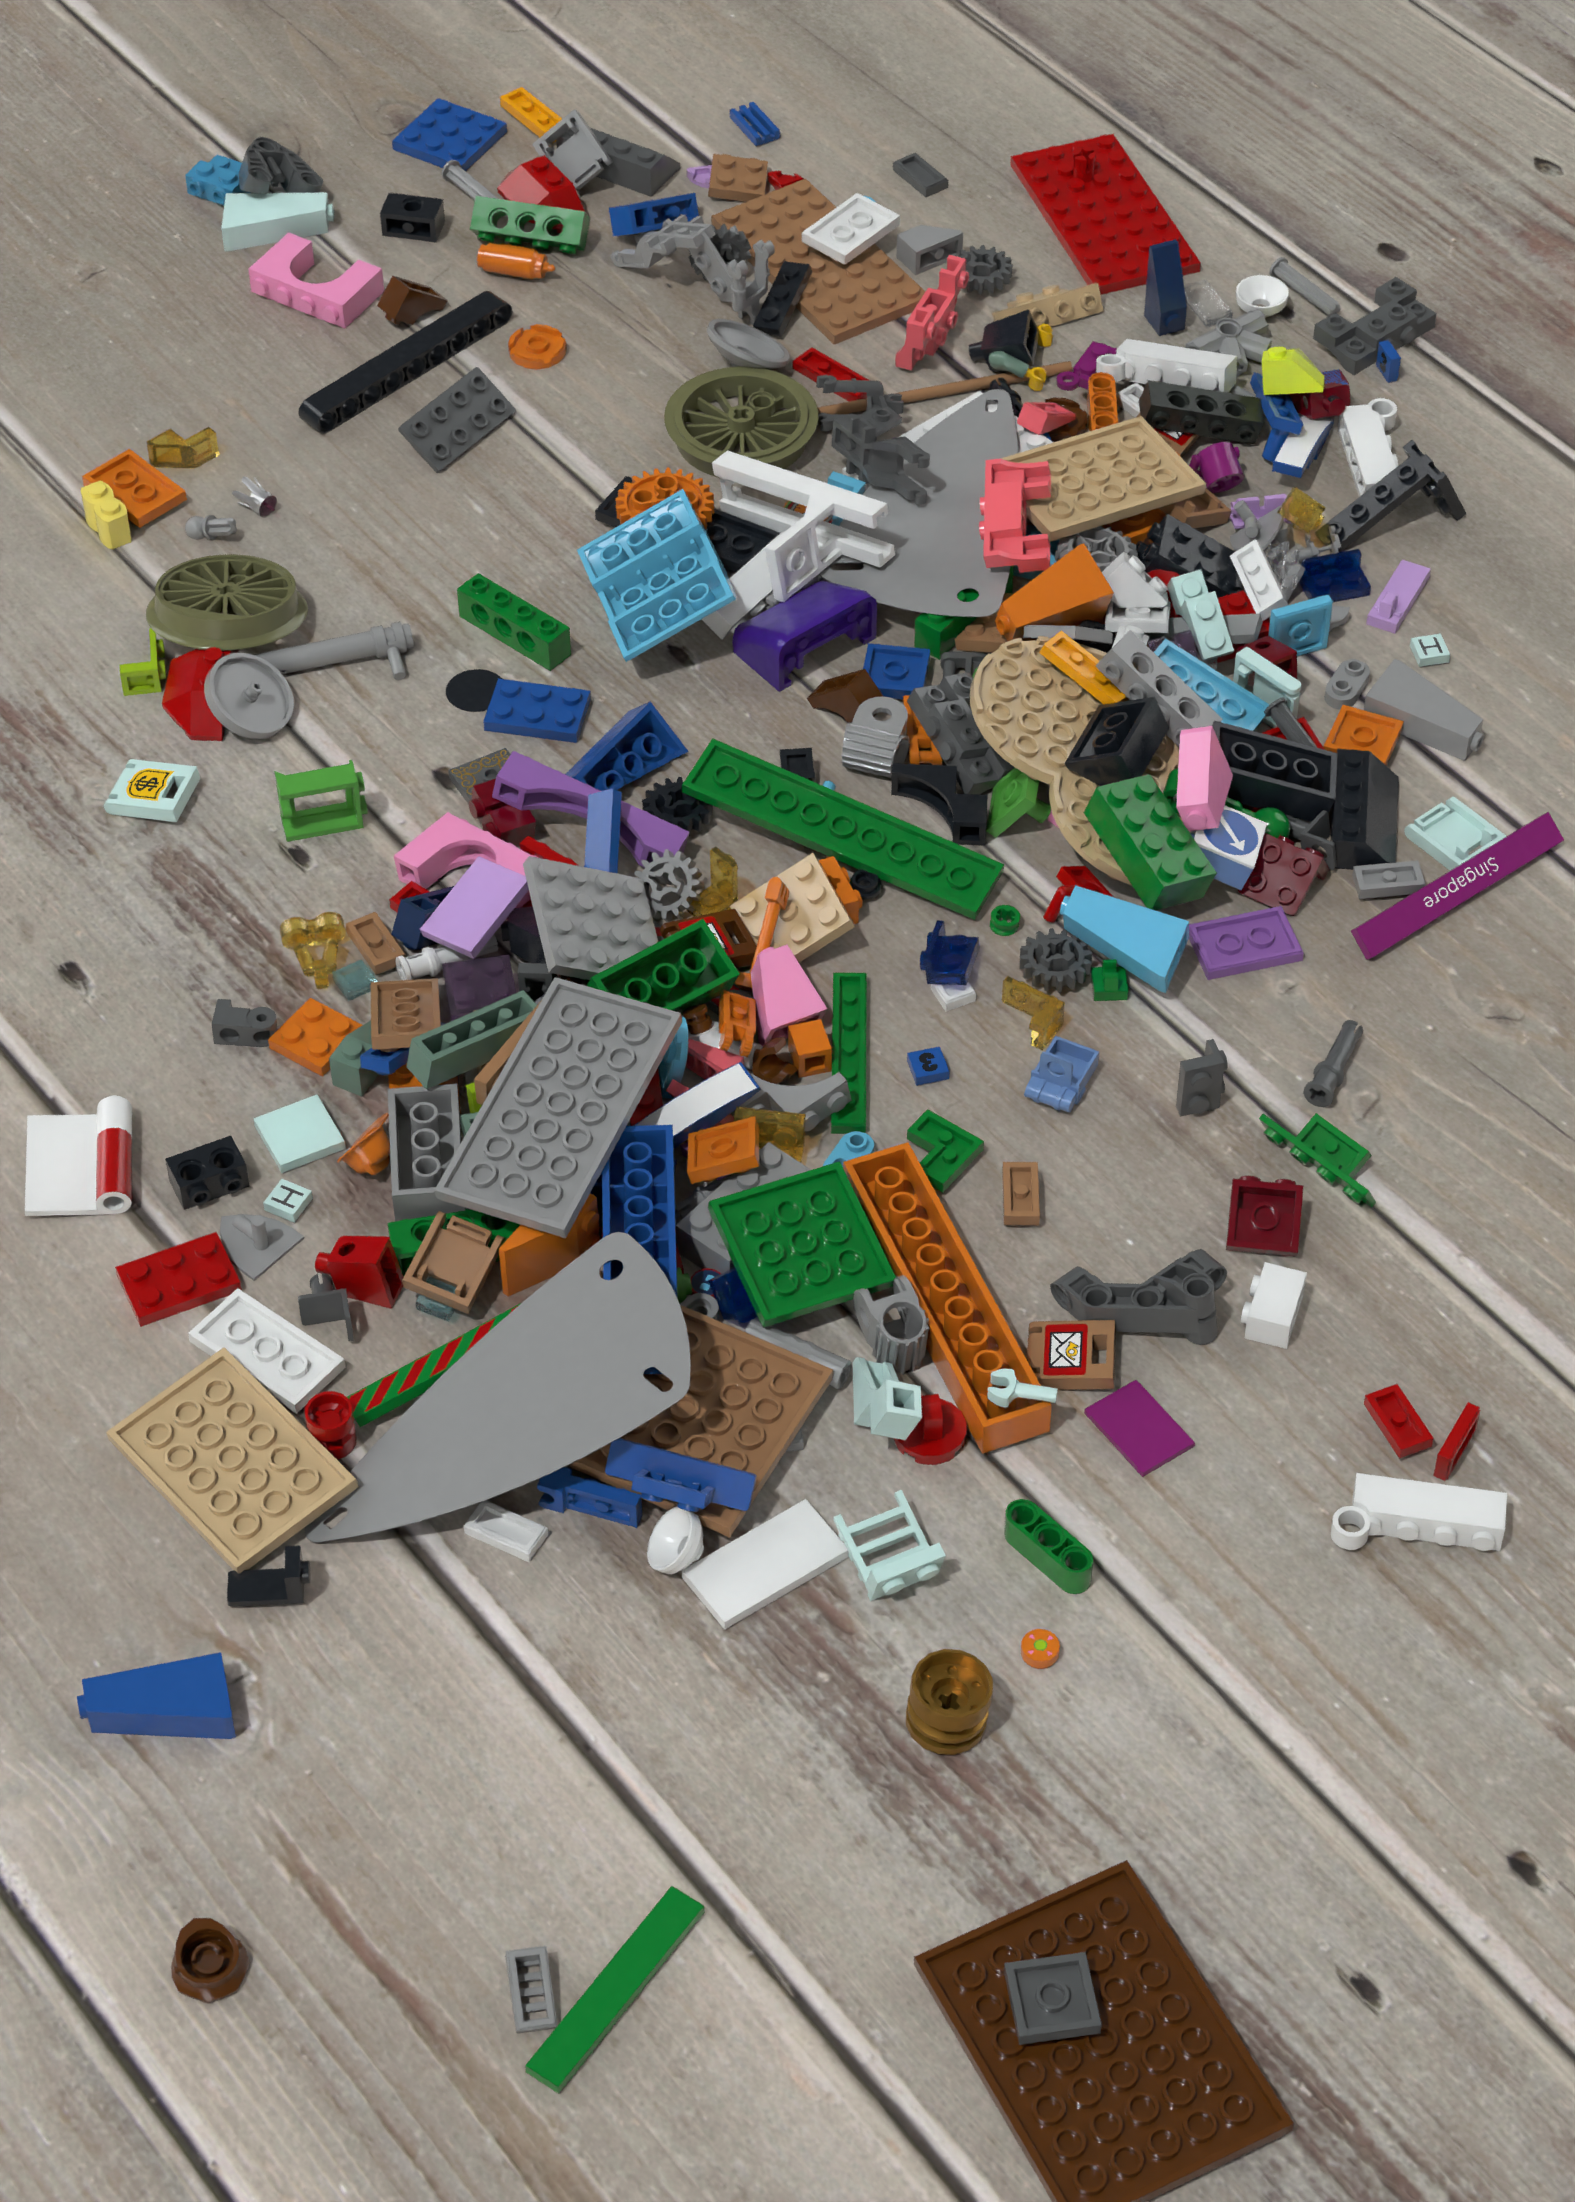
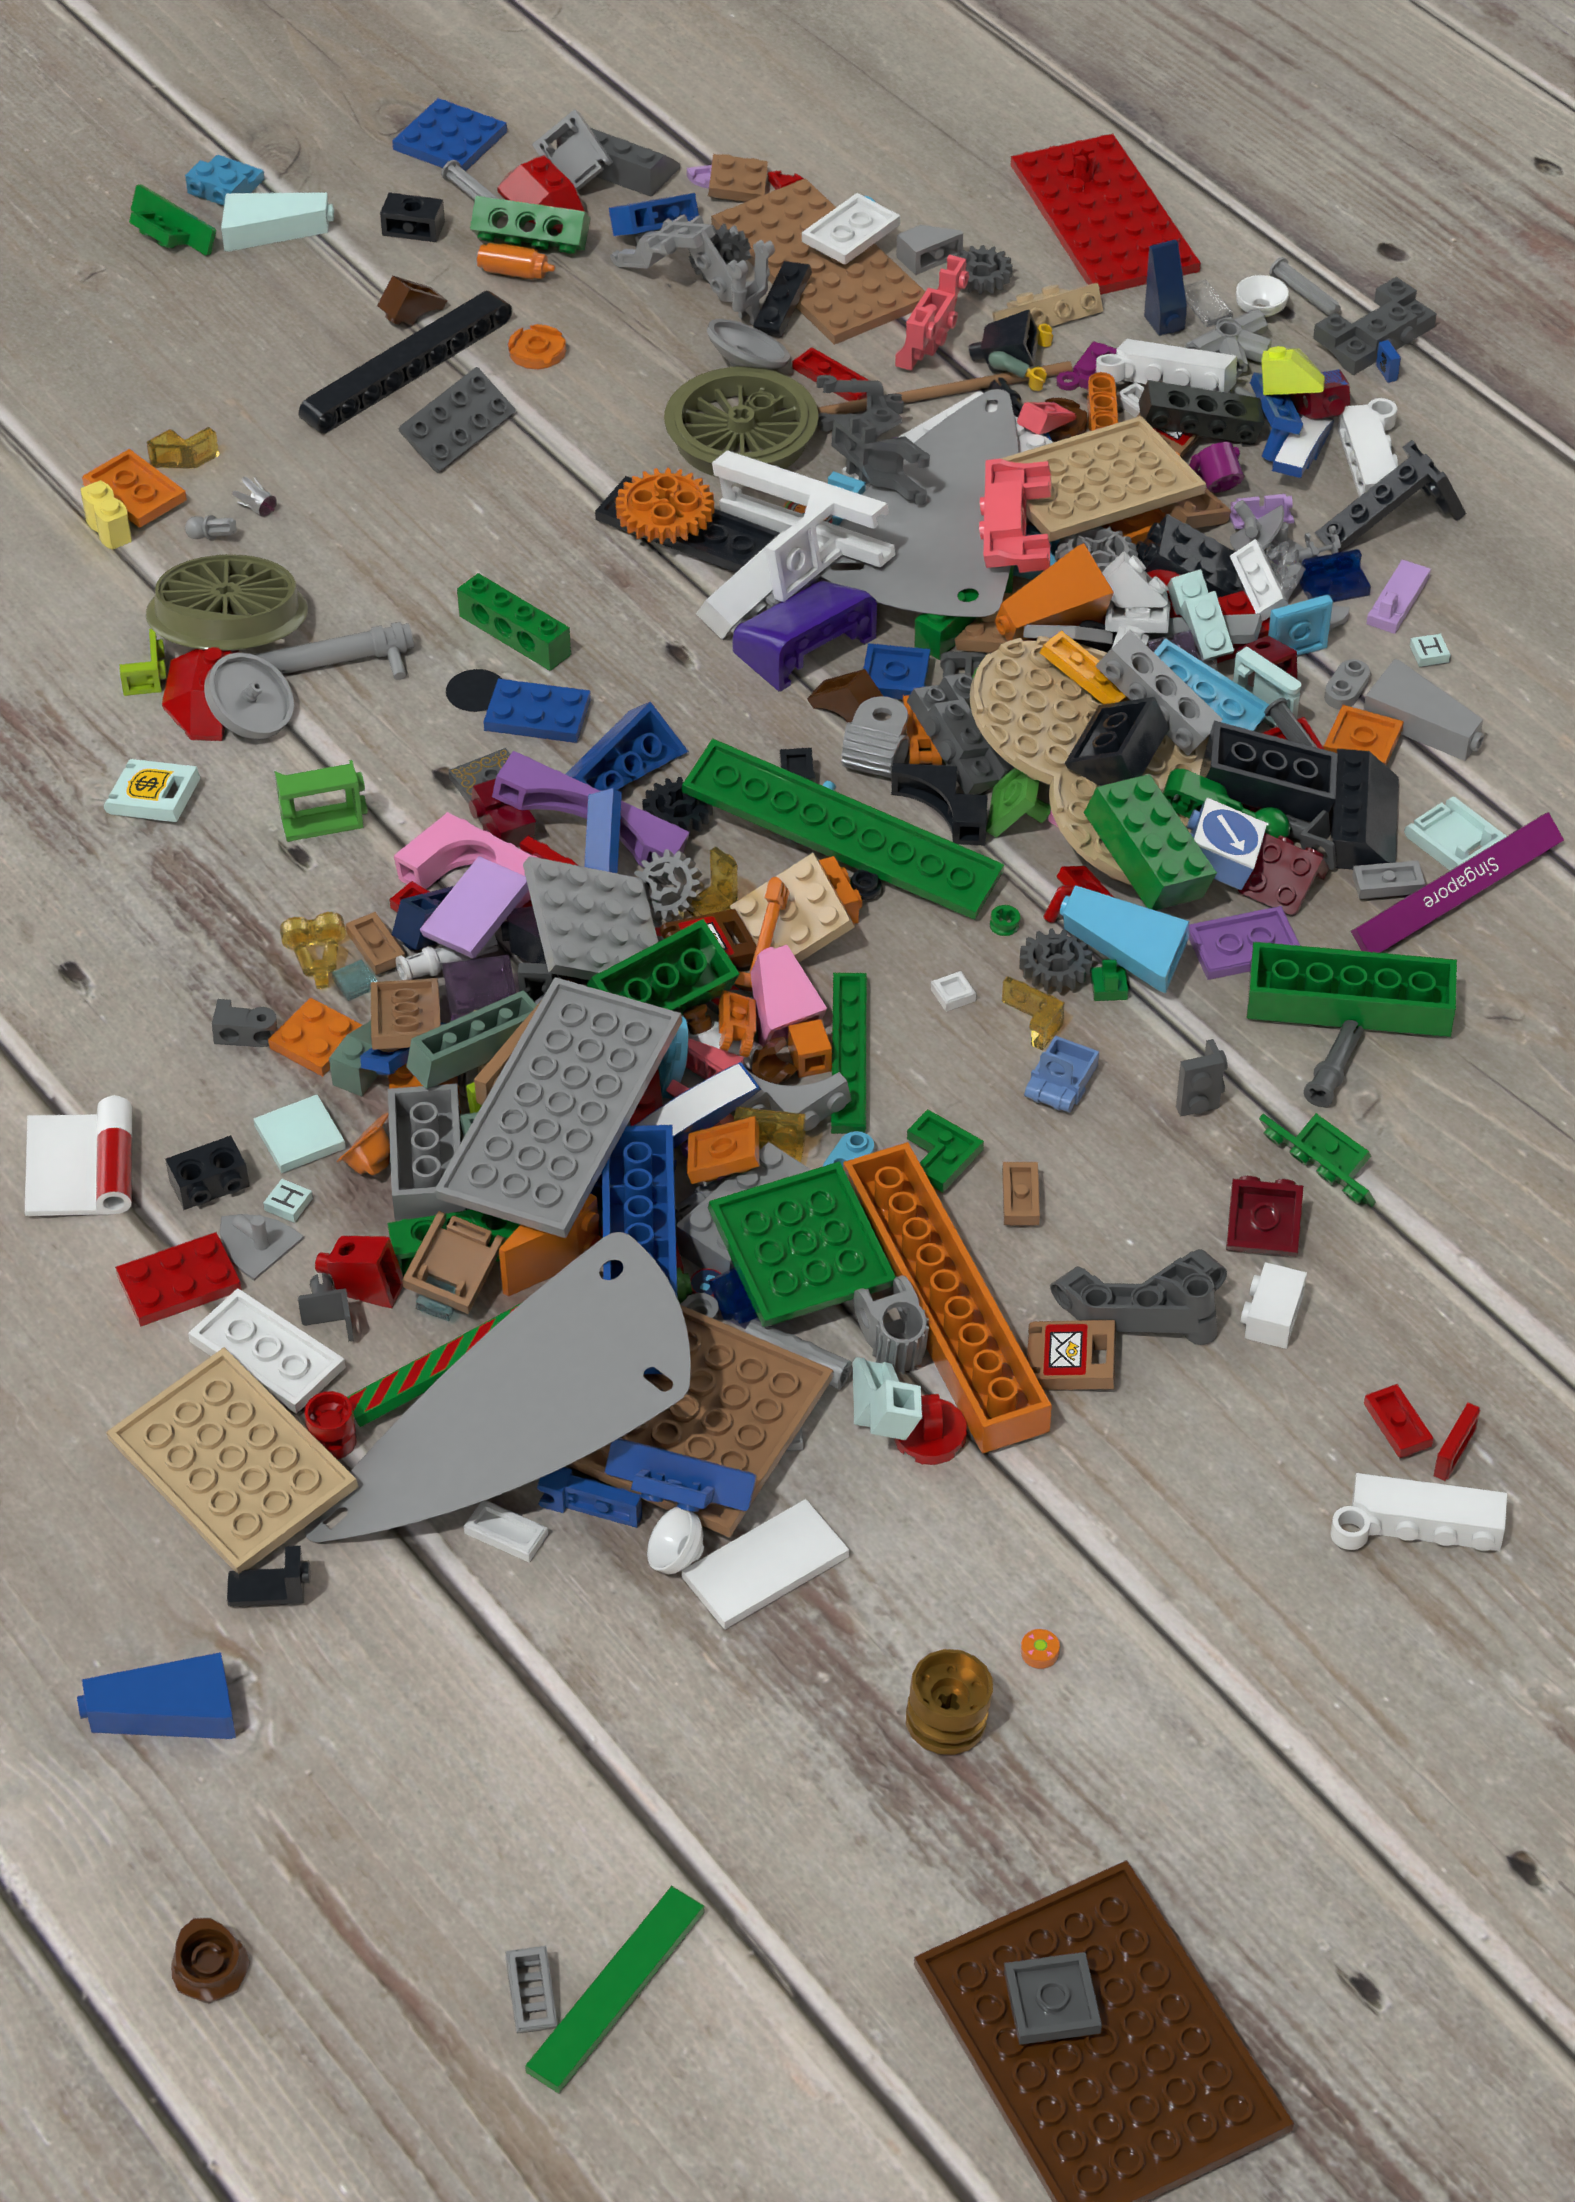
(169, 222): none -> green bracket
(272, 164): dark grey connector -> none
(336, 301): bright pink arch -> none
(529, 111): light orange plate -> none
(656, 574): medium azure slope -> none
(759, 122): blue tile -> none
(901, 1569): light aqua plate -> none
(920, 174): dark grey tile -> none
(928, 1065): blue tile -> none
(948, 958): clear blue bracket -> none
(1015, 1389): light aqua bar -> none
(1042, 1531): green beam -> none
(1139, 1428): magenta piece -> none
(1202, 779): bright pink slope -> none
(1302, 511): clear yellow bracket -> none
(1353, 985): none -> green brick

